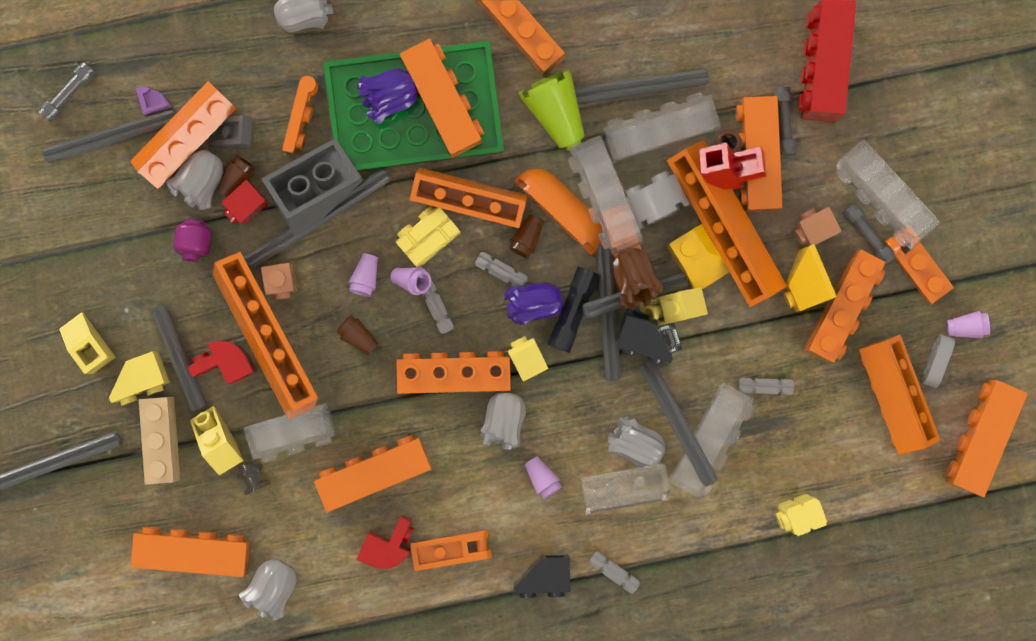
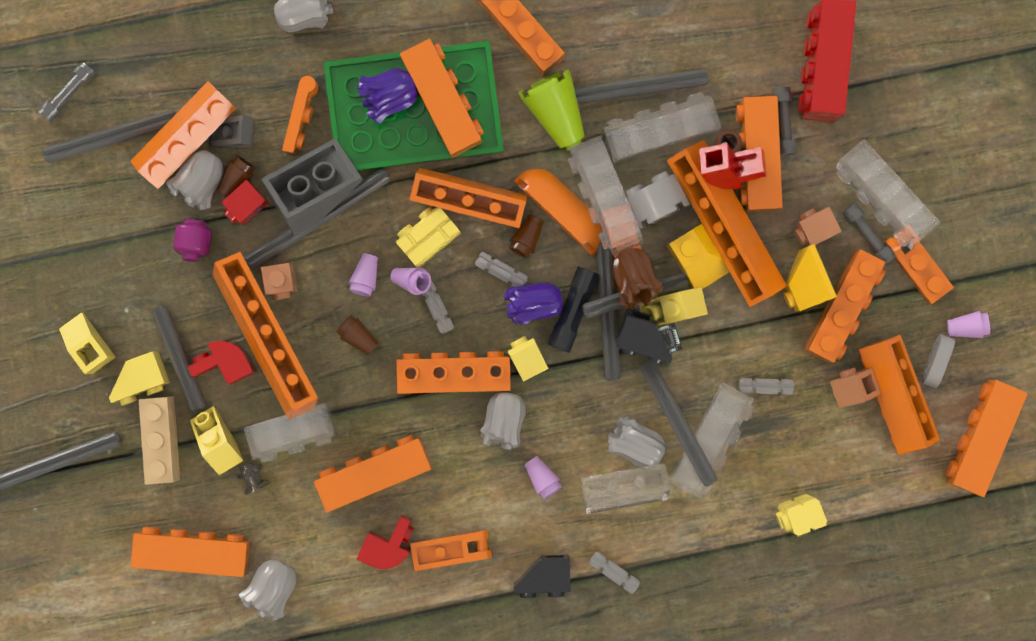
(152, 101): medium lavender tile -> none
(855, 386): none -> nougat brick

